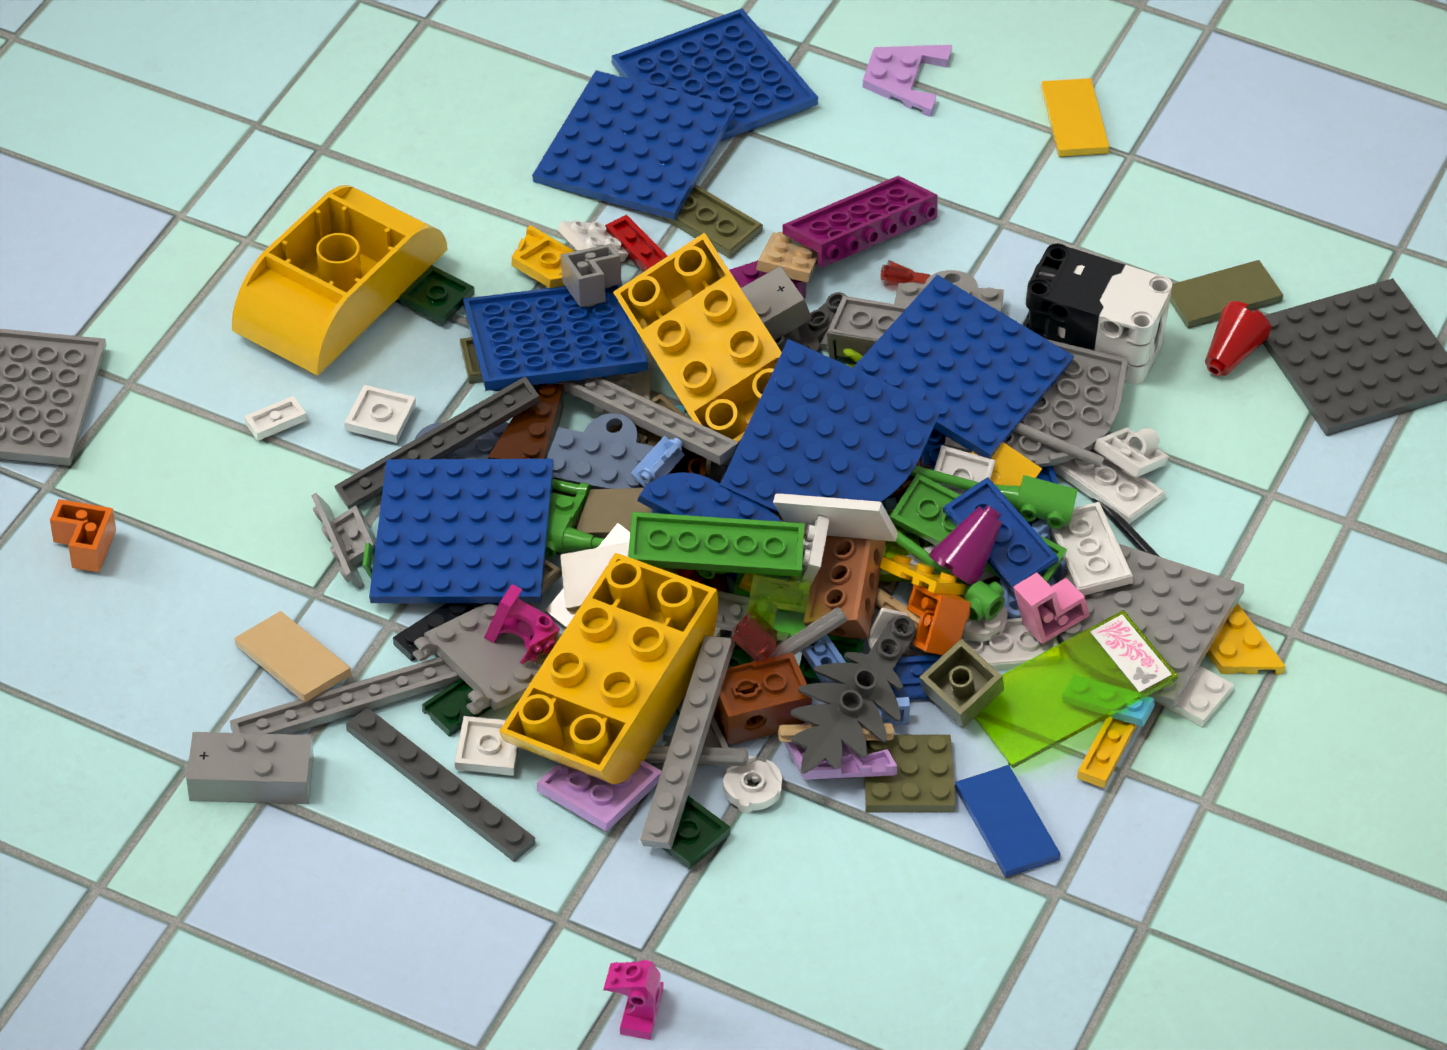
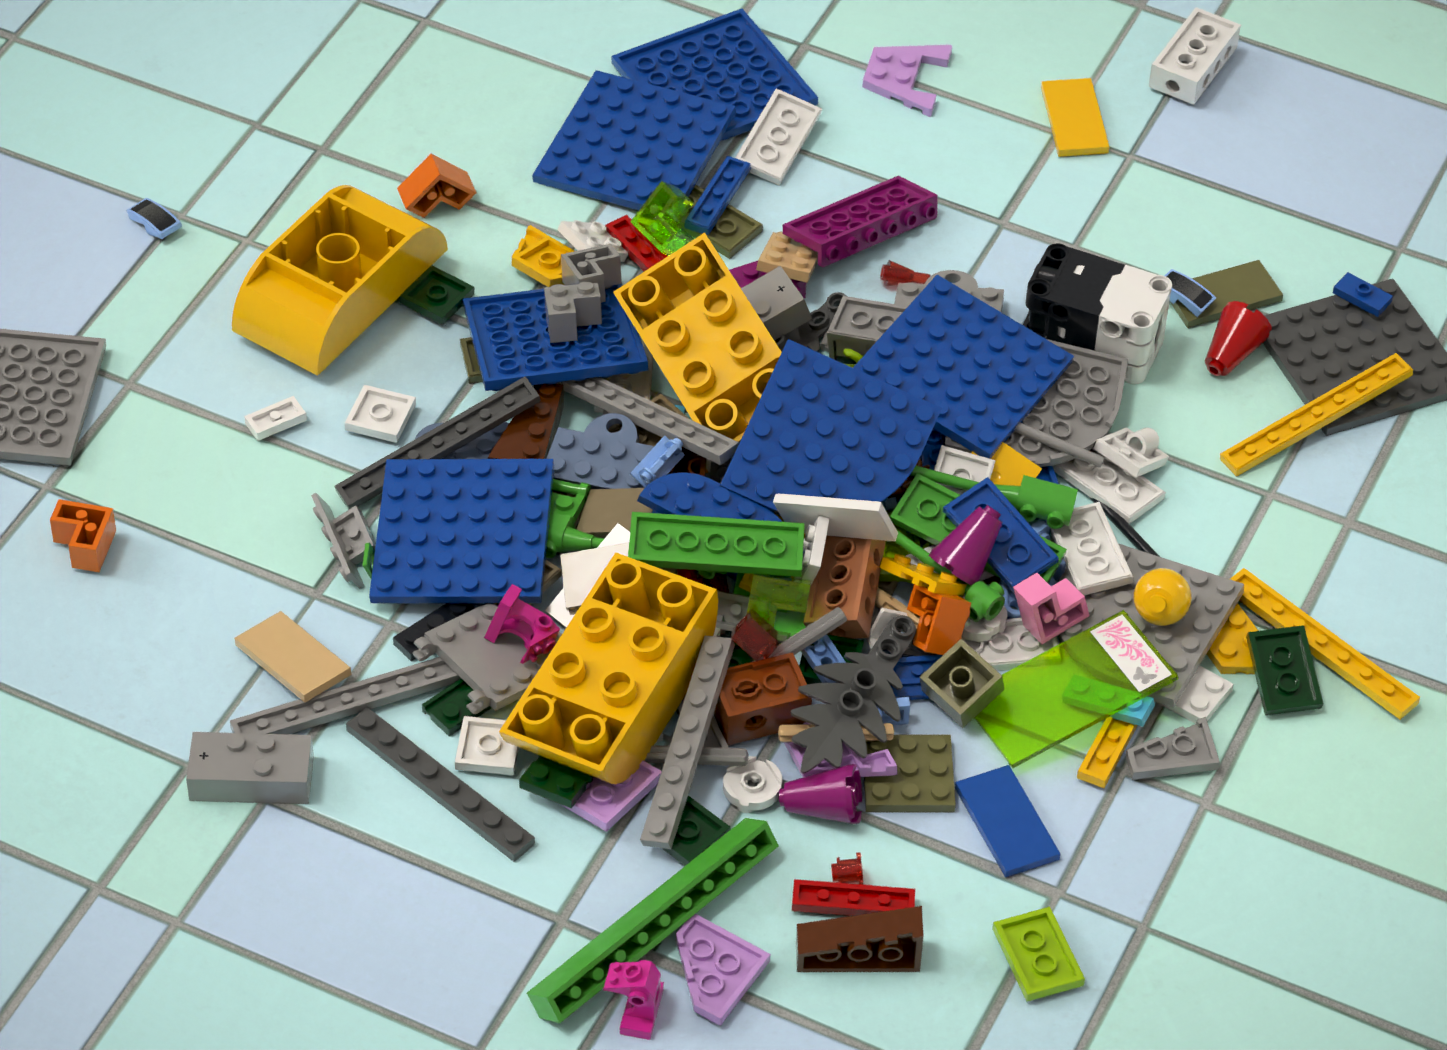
(156, 218): none -> slope
(435, 182): none -> orange brick
(554, 781): none -> dark green plate
(571, 307): none -> light grey brick
(653, 919): none -> bright green brick
(660, 218): none -> clear neon green brick
(717, 195): none -> blue tile
(717, 967): none -> lavender plate
(778, 136): none -> white tile
(825, 795): none -> magenta cone
(848, 870): none -> clear red brick
(848, 898): none -> red plate
(862, 943): none -> reddish brown wedge
(1038, 954): none -> lime plate
(1162, 596): none -> yellow brick
(1179, 753): none -> light grey wing
(1189, 292): none -> slope
(1194, 55): none -> white brick
(1284, 670): none -> dark green plate
(1316, 414): none -> yellow tile
(1328, 647): none -> yellow plate
(1362, 294): none -> blue plate

